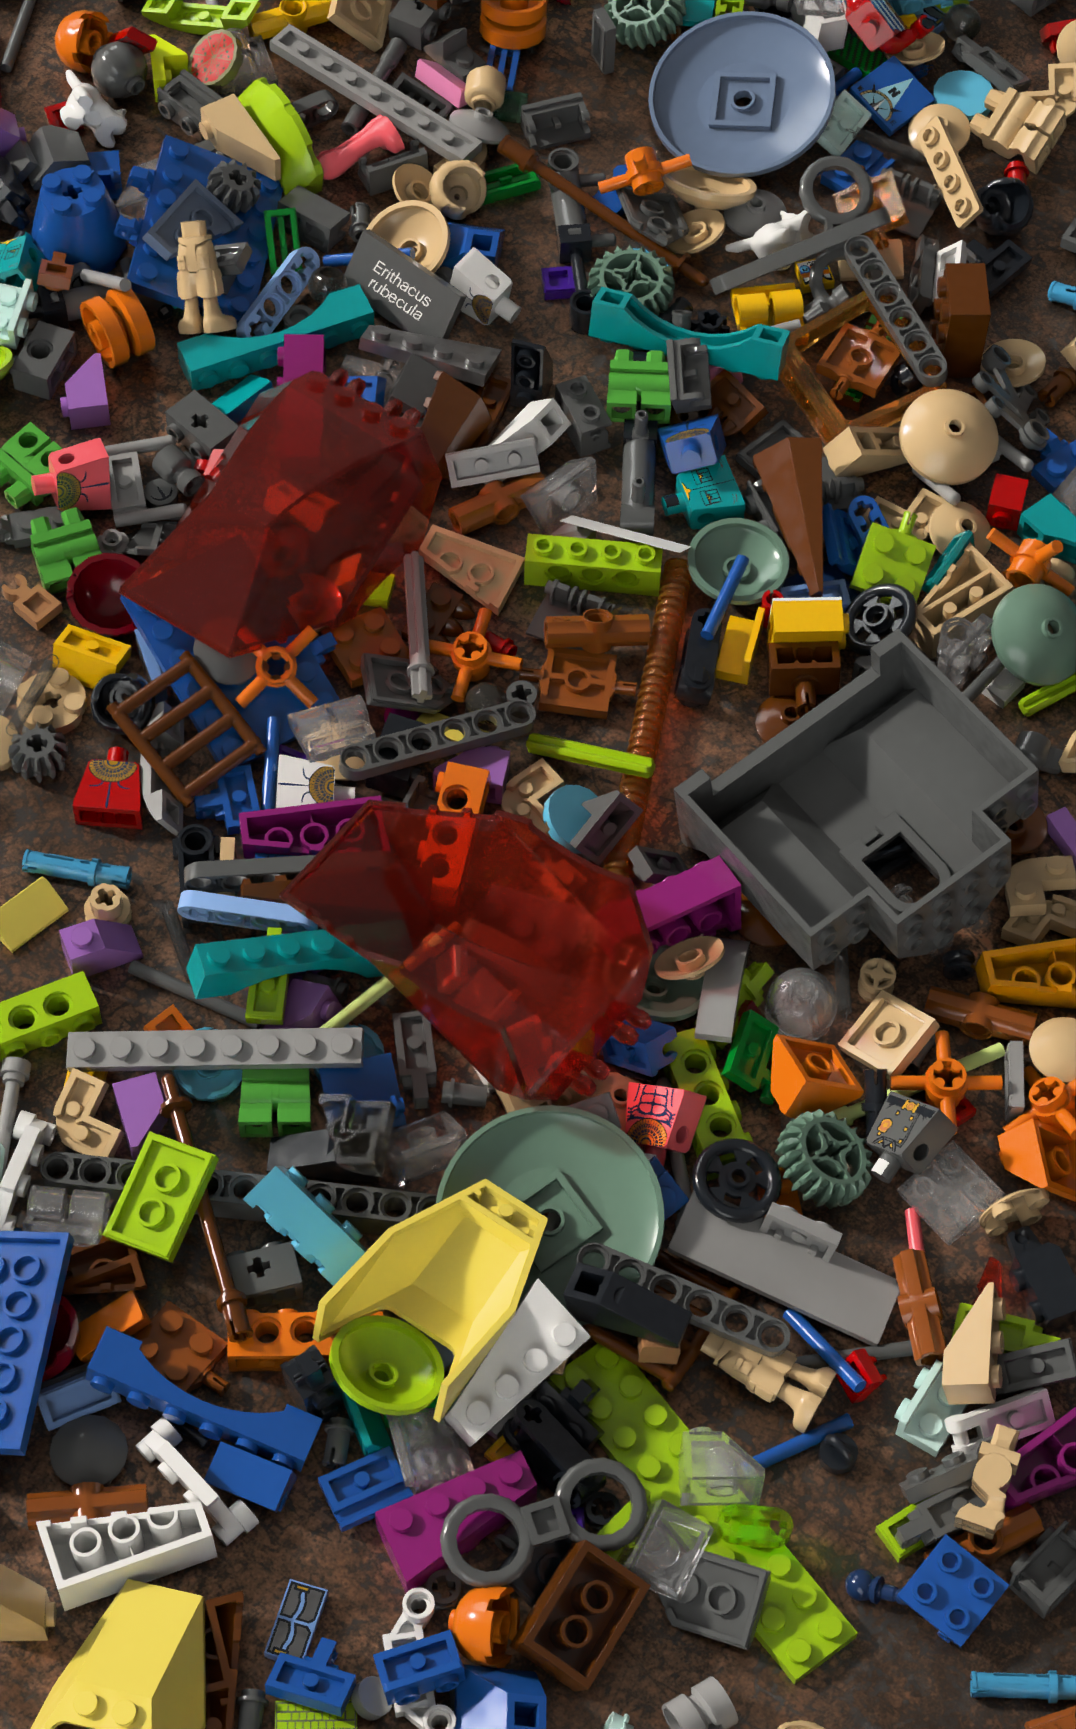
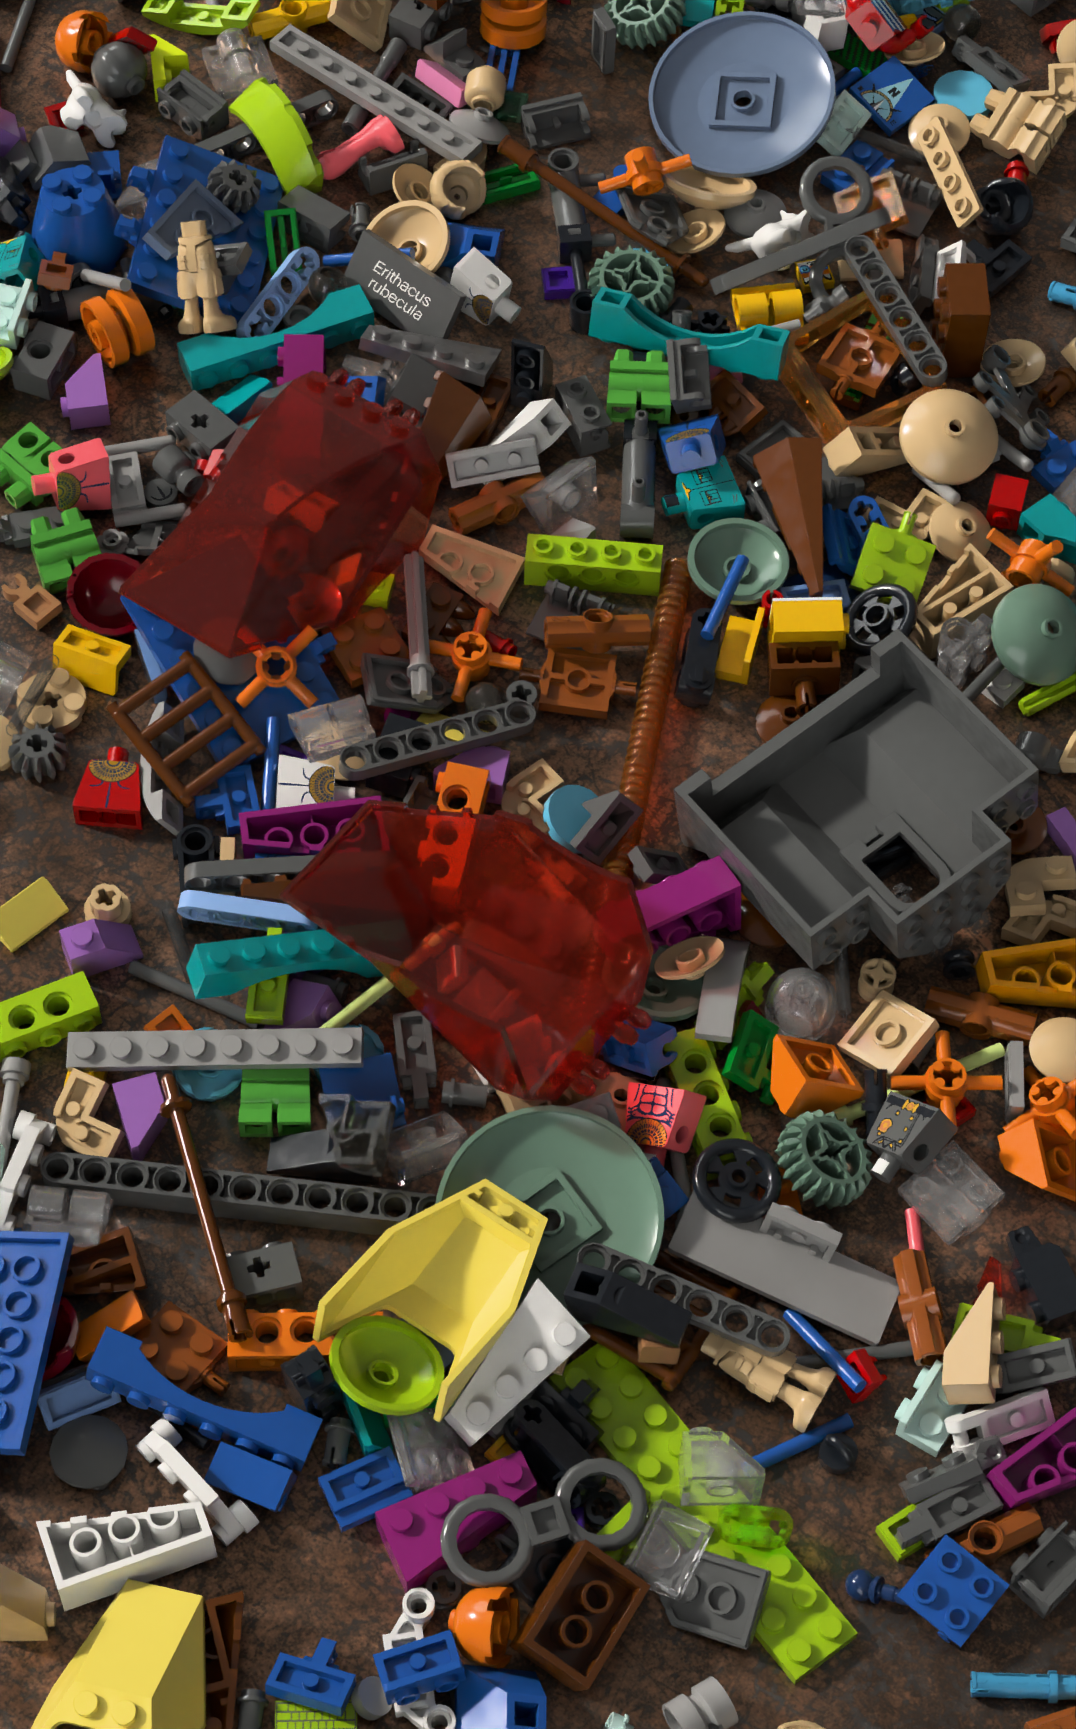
(85, 1499): dark orange piece -> none
(88, 871): dark azure pin -> none
(110, 690): black piece -> none
(160, 1197): lime tile -> none
(216, 58): tile -> none
(238, 136): tan slope -> none
(296, 1620): tile -> none
(307, 1222): medium azure wedge -> none
(591, 755): lime axle -> none
(627, 534): white sticker -> none
(950, 556): teal slope -> none
(990, 1481): tan hips -> none
(1019, 1205): tan dish -> none

